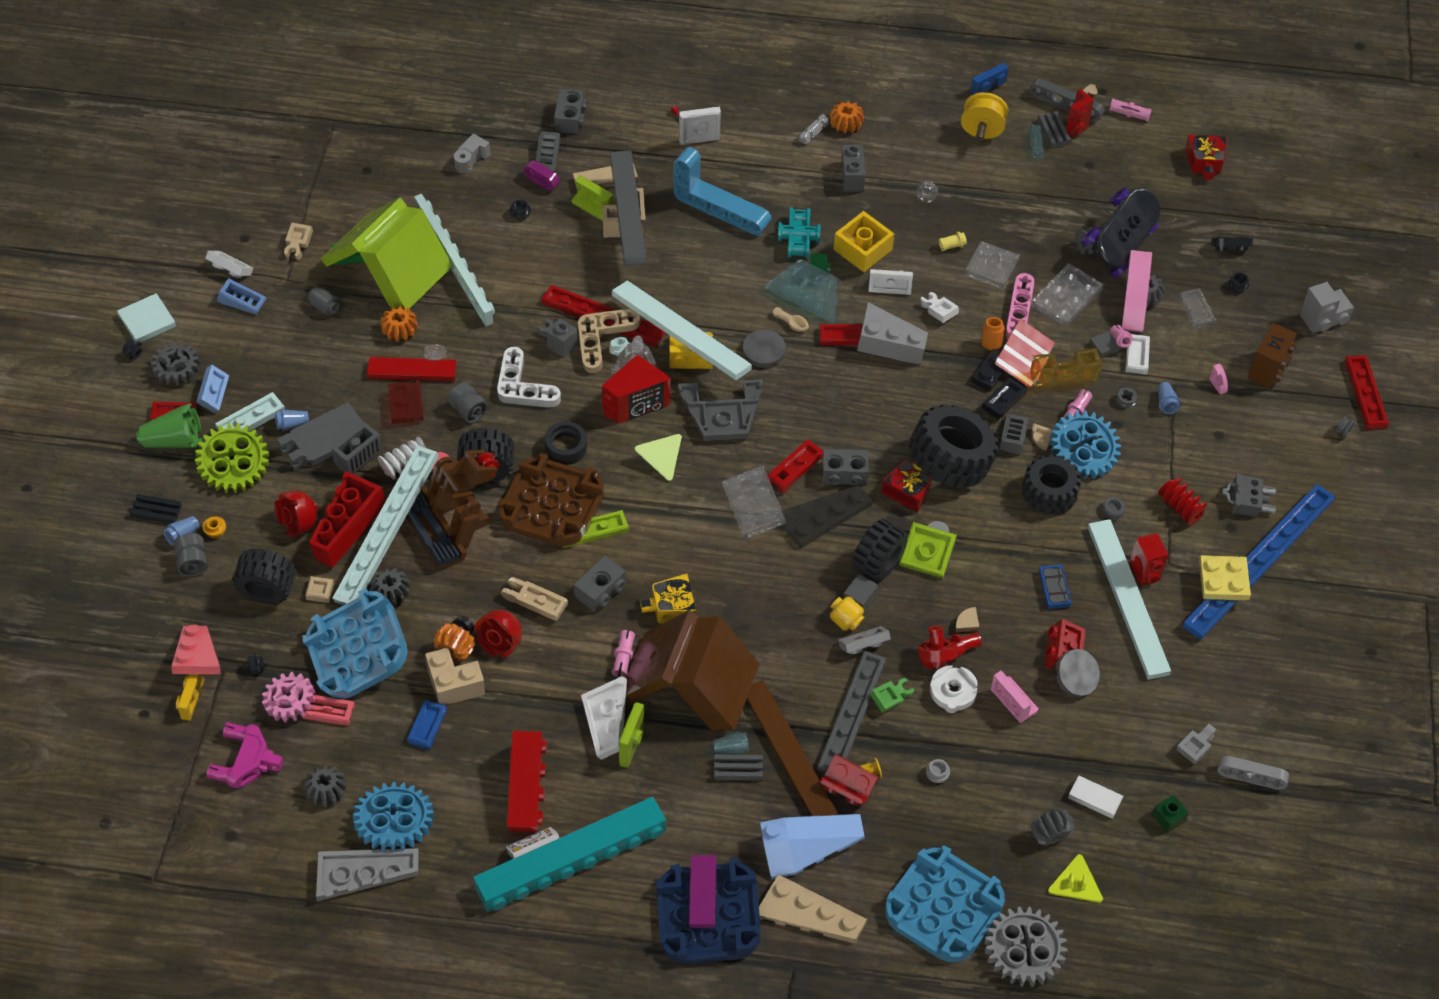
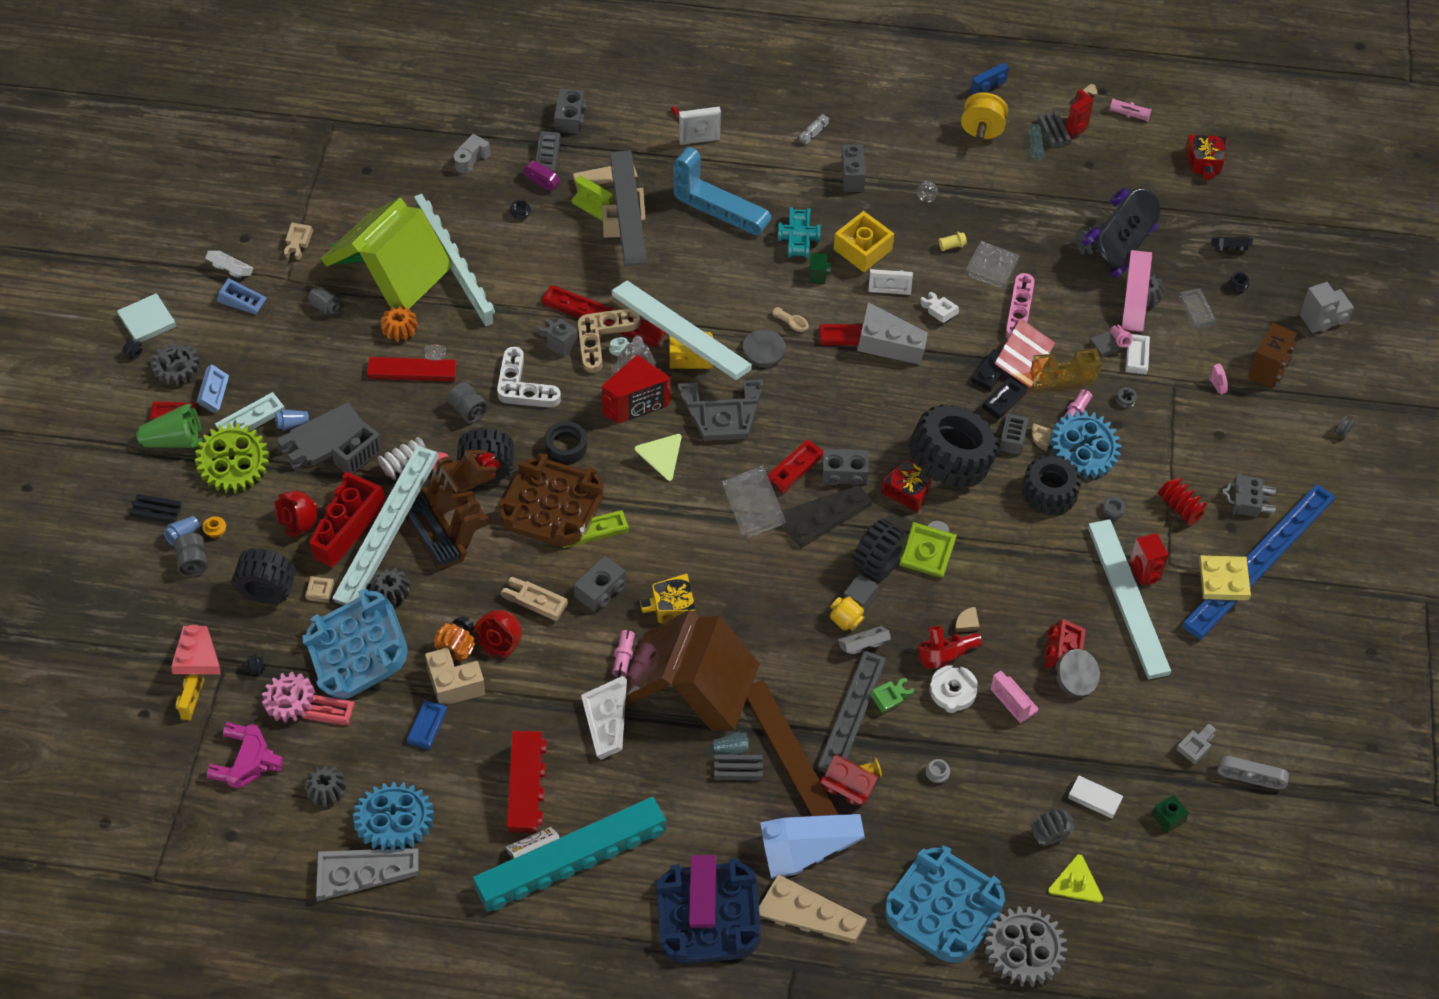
(405, 402): clear red plate -> none
(631, 735): lime plate -> none
(808, 288): clear light blue wing -> none
(846, 117): orange gear -> none
(992, 333): orange brick -> none
(1054, 586): tile -> none
(1066, 95): dark grey beam -> none
(1067, 295): clear plate -> none
(1168, 400): medium blue cone -> none
(1366, 392): red tile -> none

